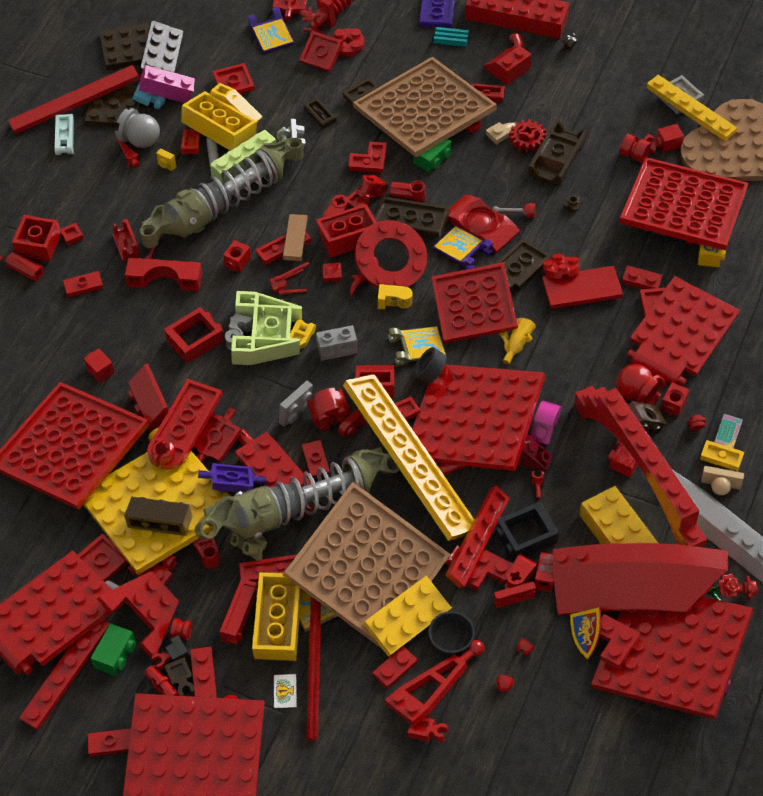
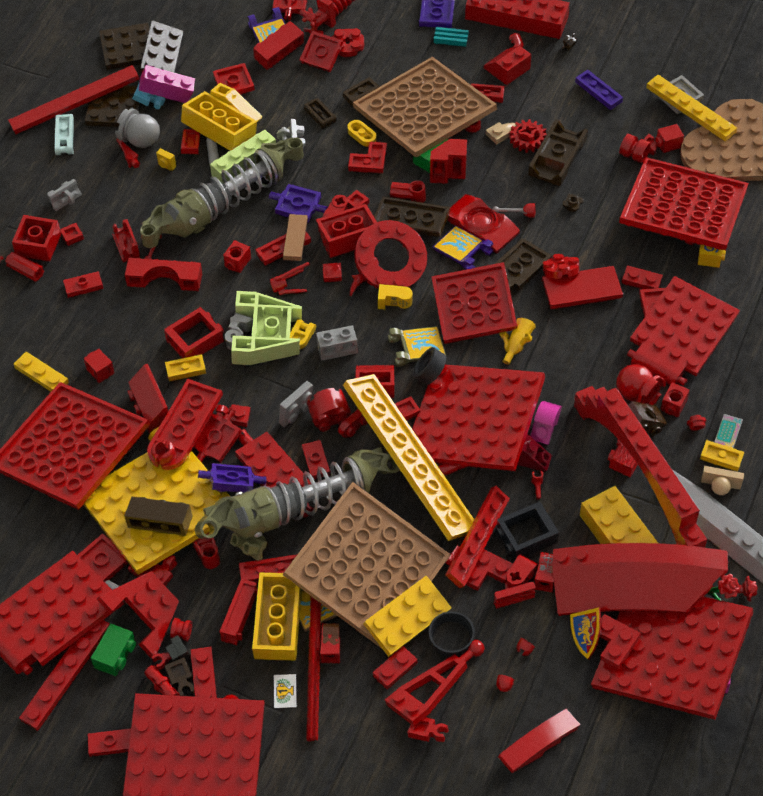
(39, 371): none -> yellow plate
(65, 194): none -> light grey hips
(185, 367): none -> yellow plate
(241, 416): none -> red plate
(278, 45): none -> red brick
(297, 201): none -> dark purple plate
(330, 643): none -> leg
(361, 132): none -> yellow plate
(372, 187): red piece -> none
(448, 161): none -> red piece
(538, 741): none -> red slope
(599, 89): none -> dark purple plate

